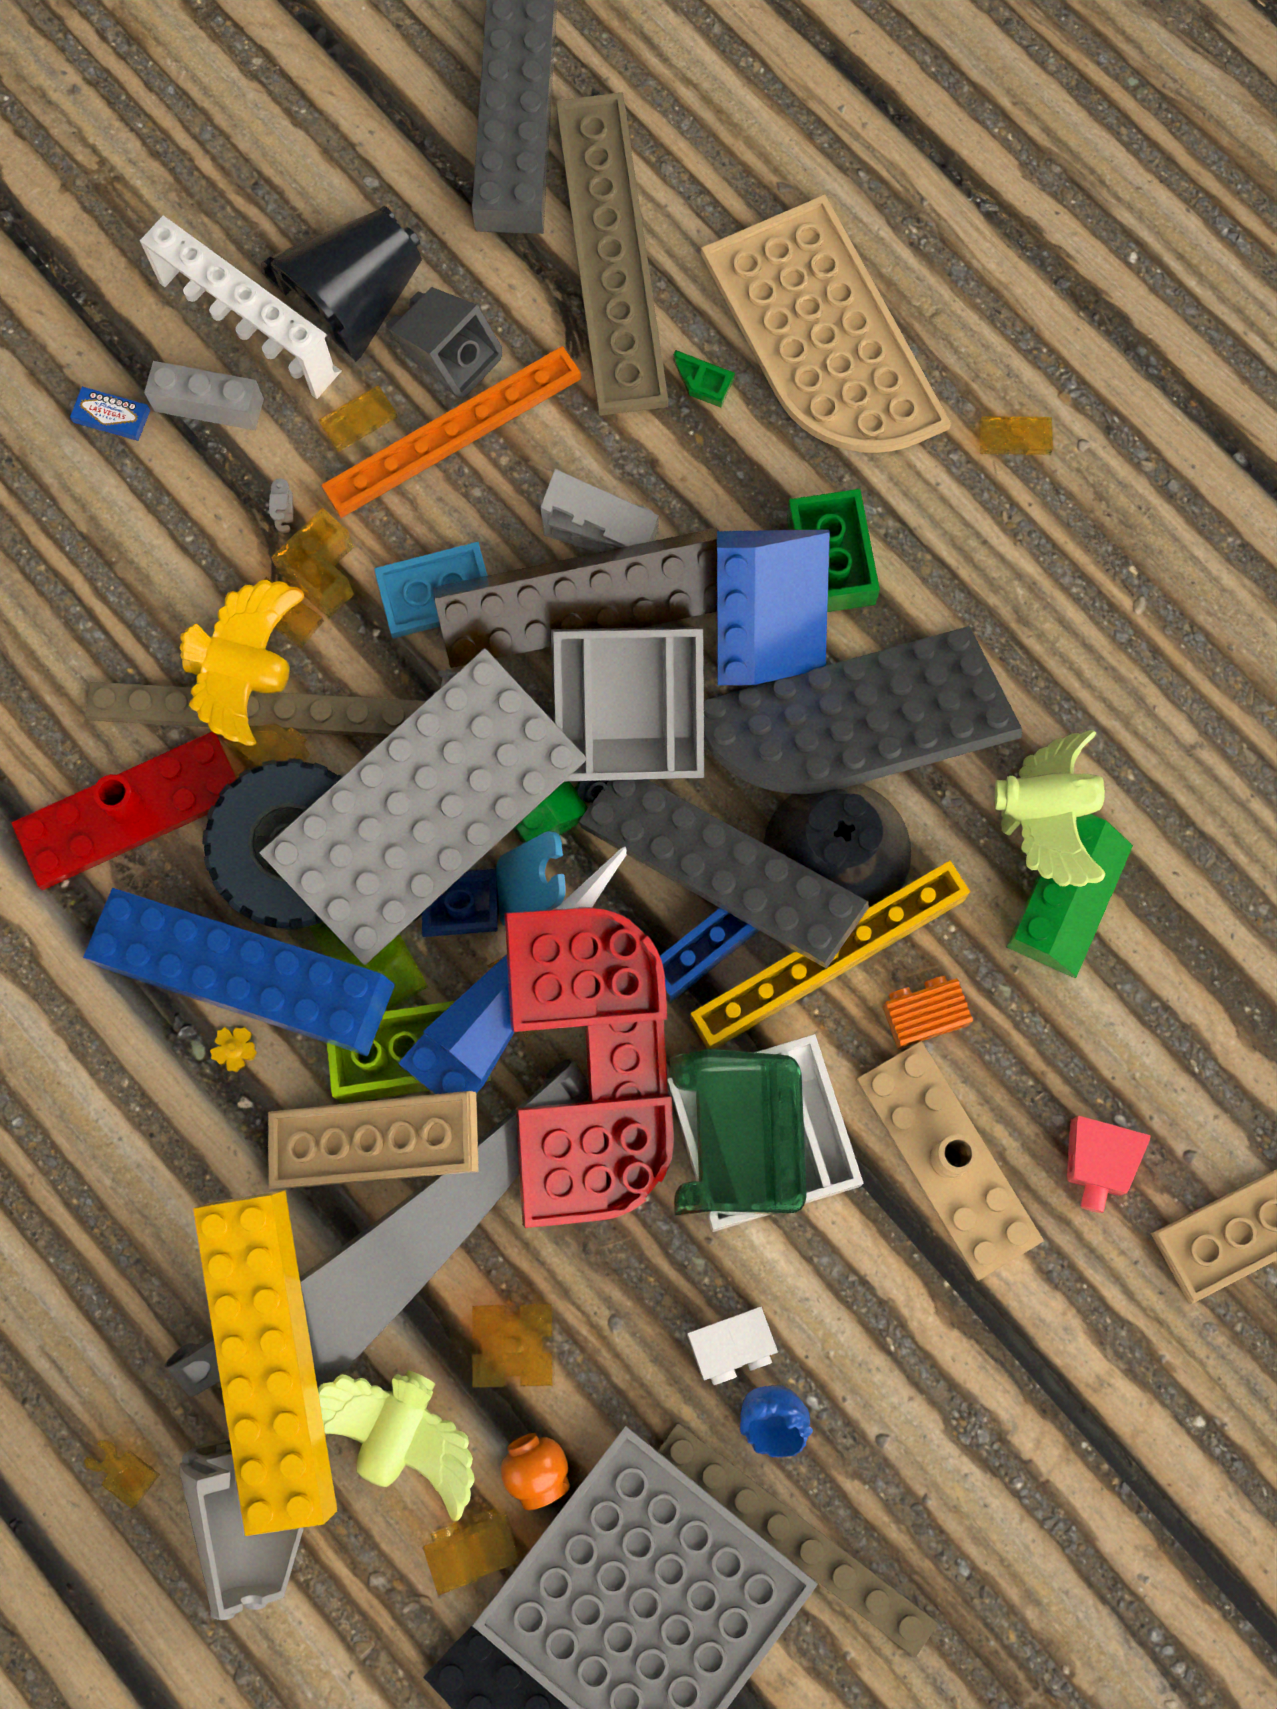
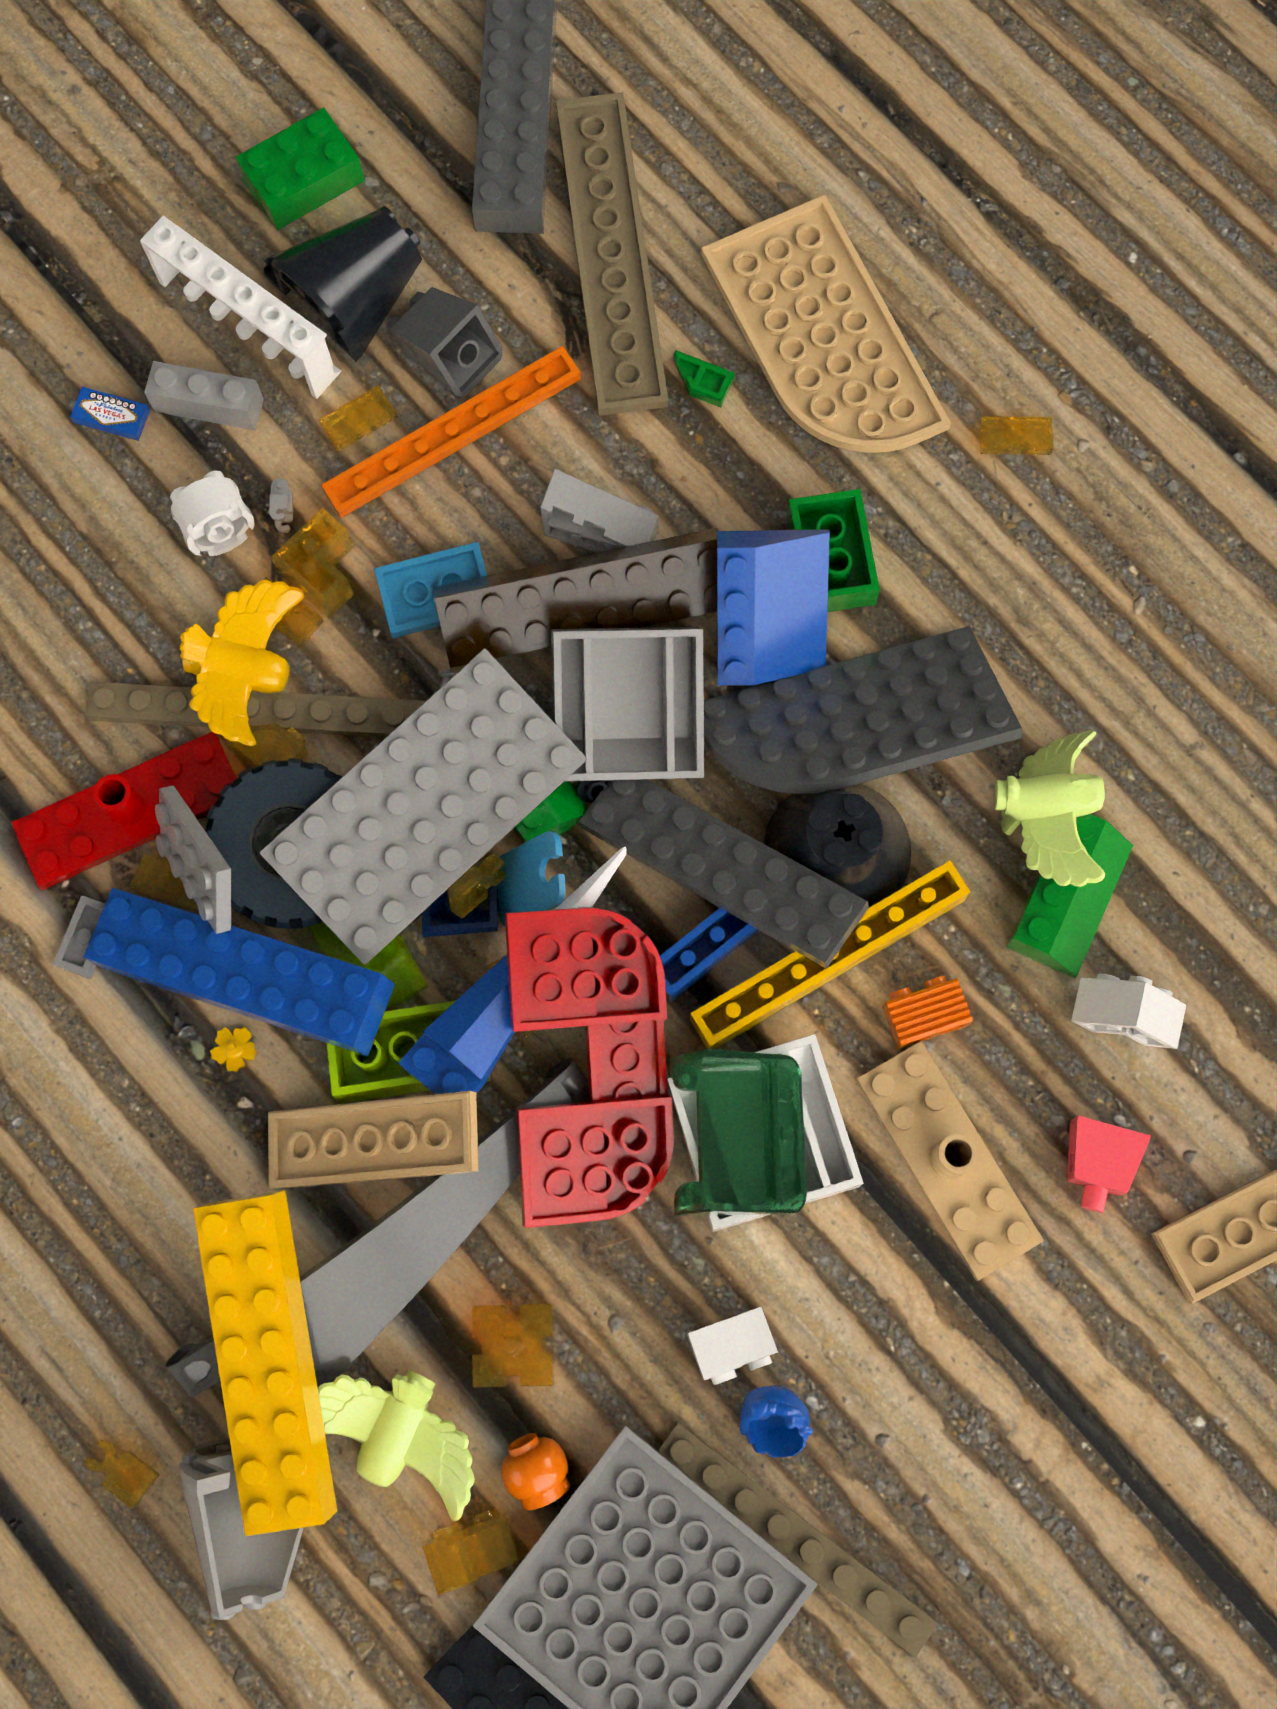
(78, 937): none -> light grey plate
(156, 880): none -> clear yellow plate
(194, 859): none -> light grey plate
(211, 514): none -> white brick
(300, 168): none -> green brick
(473, 885): none -> clear yellow plate
(1129, 1009): none -> white brick

